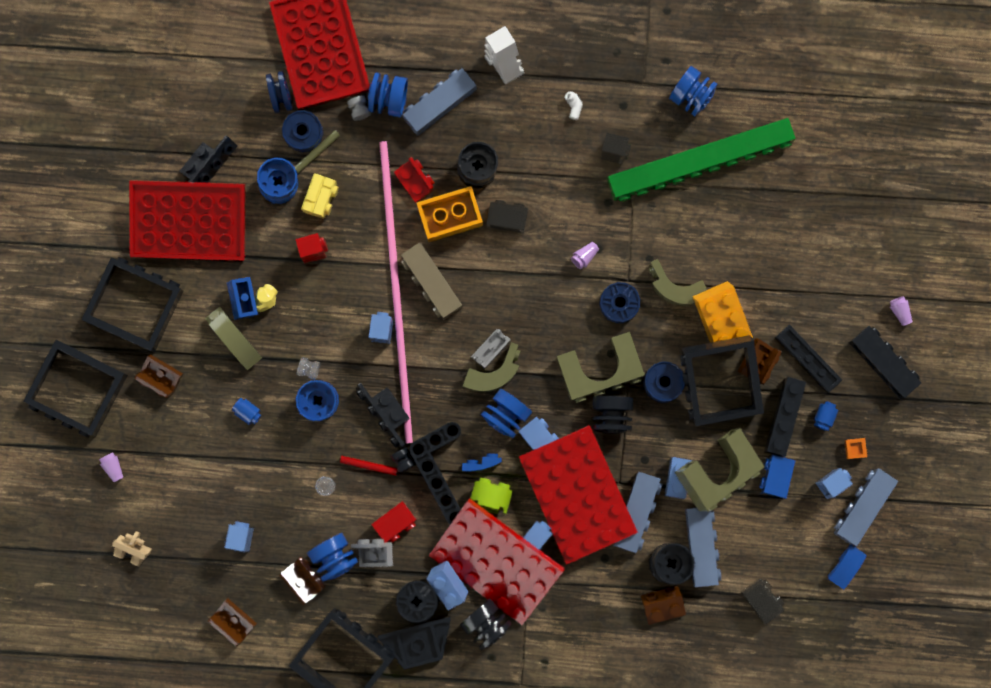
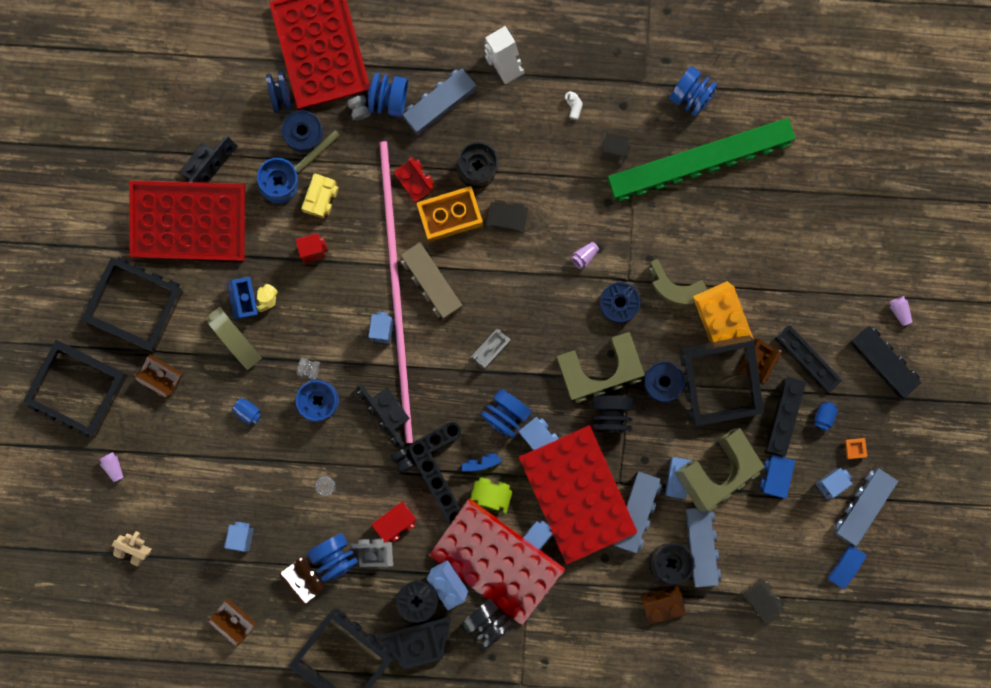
(368, 465): red bar -> none
(489, 382): olive arch -> none

